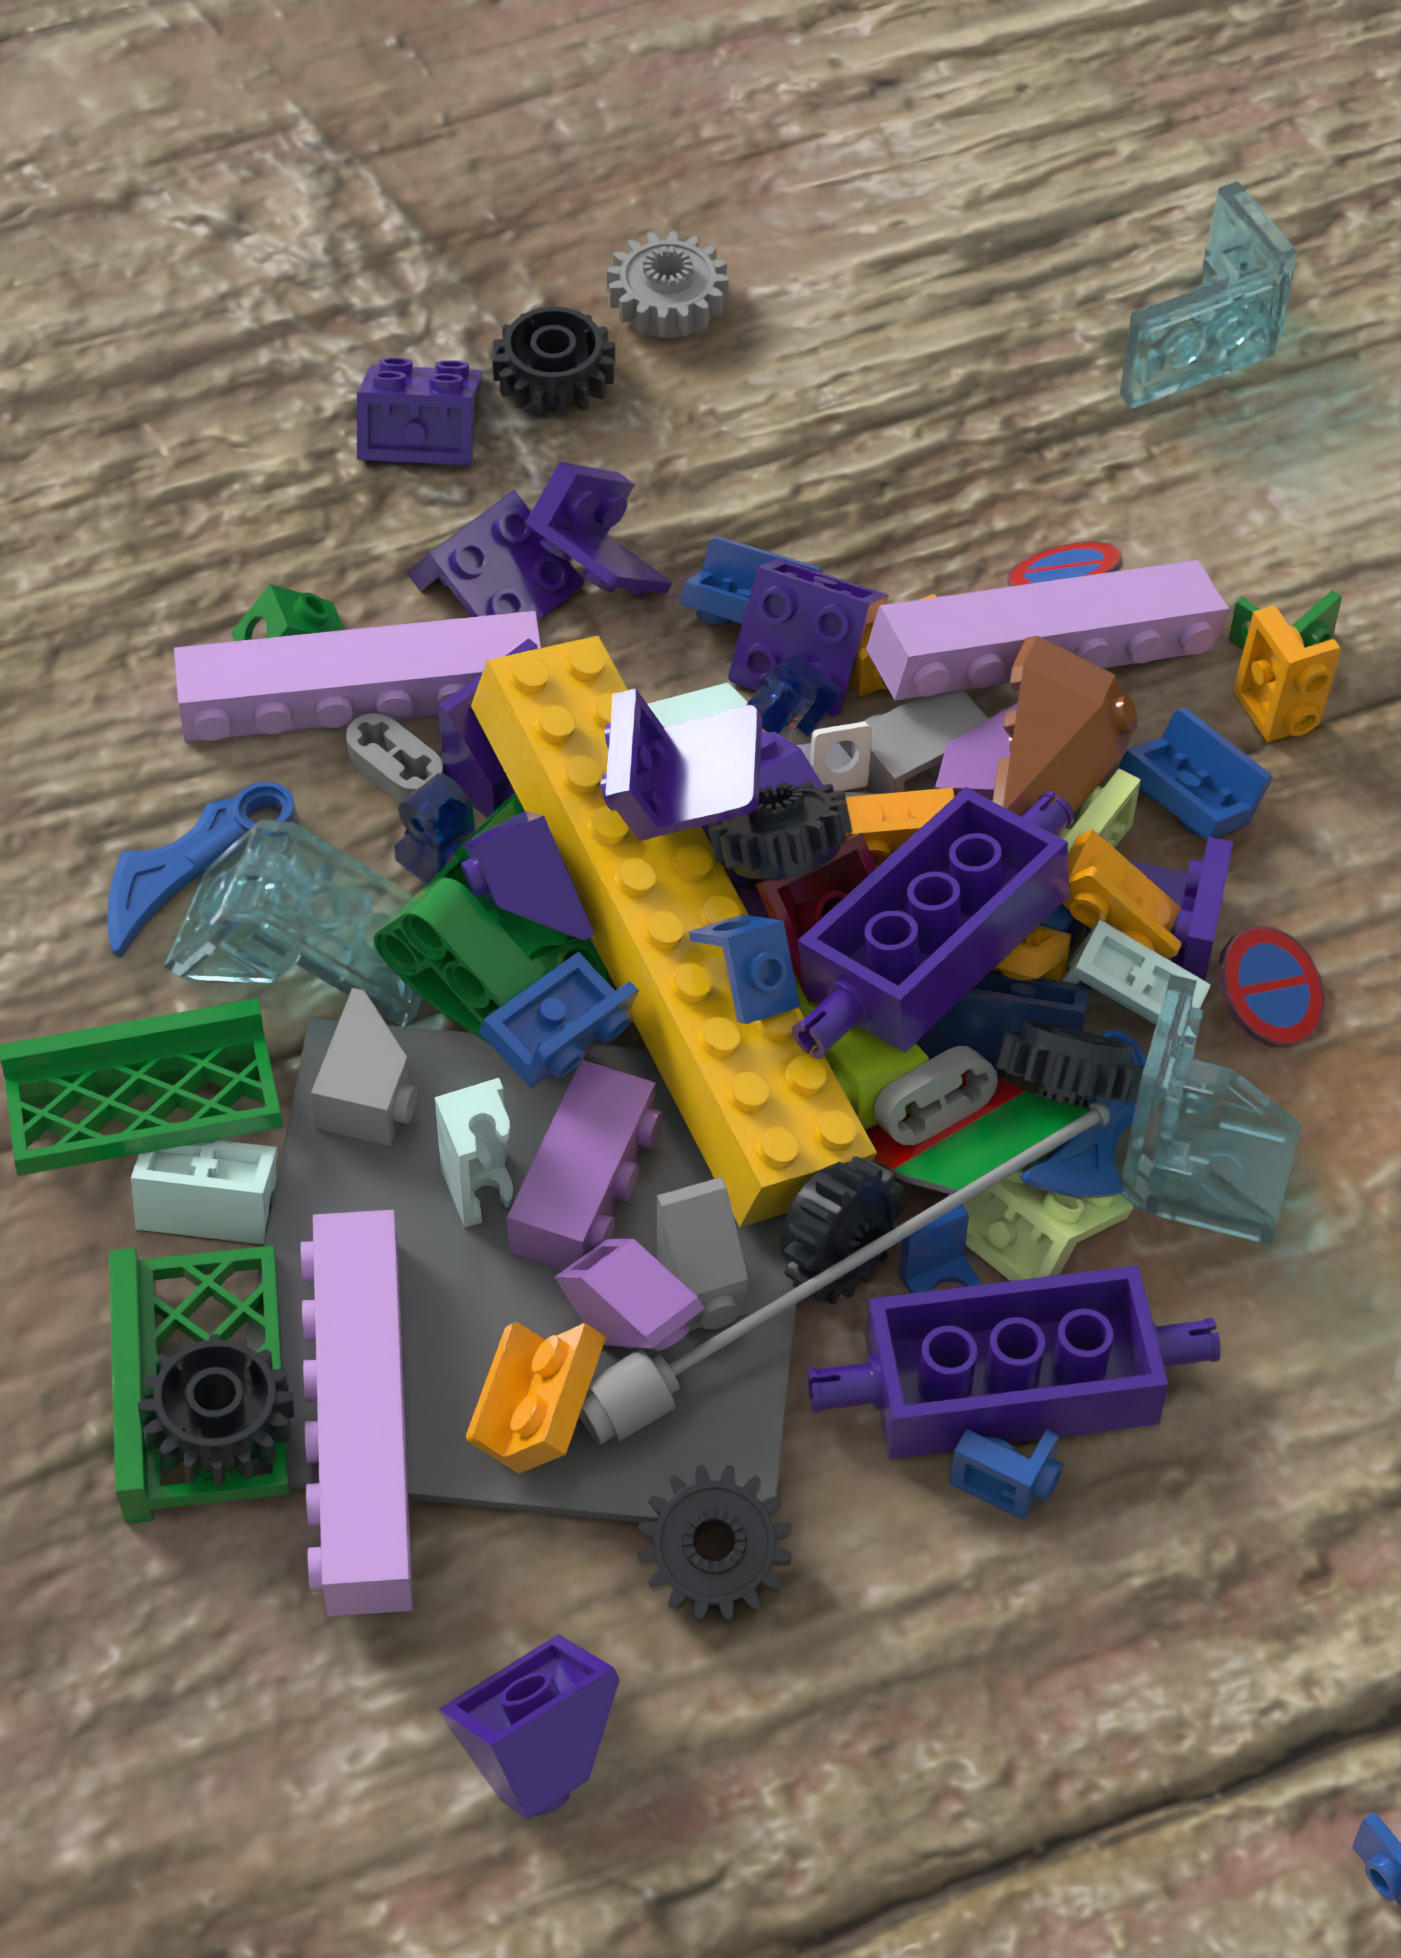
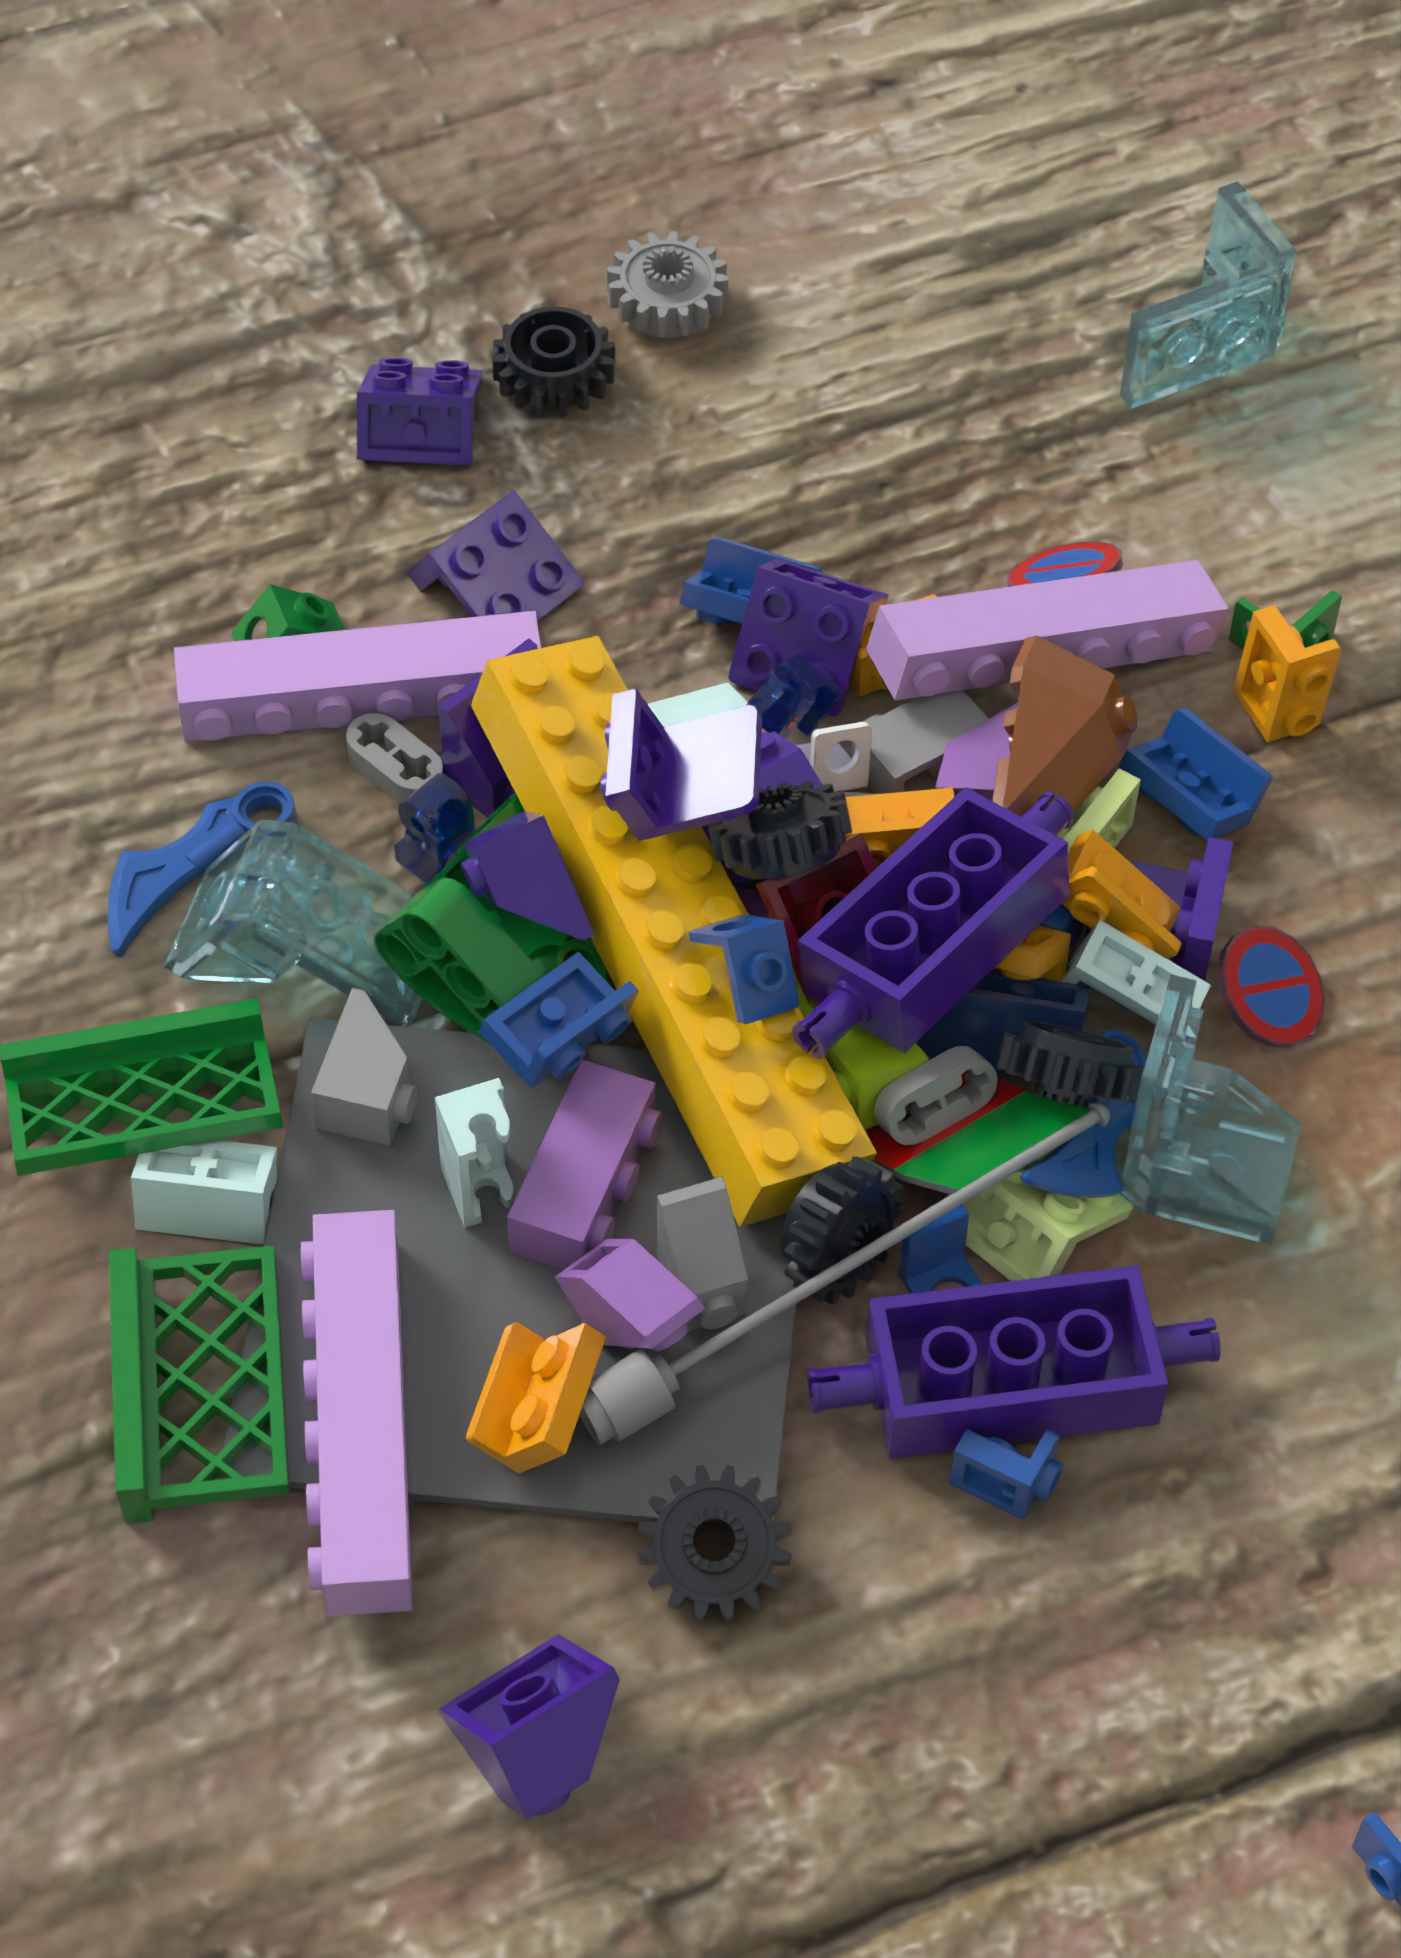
(213, 1374): black gear -> none
(575, 521): dark purple bracket -> none

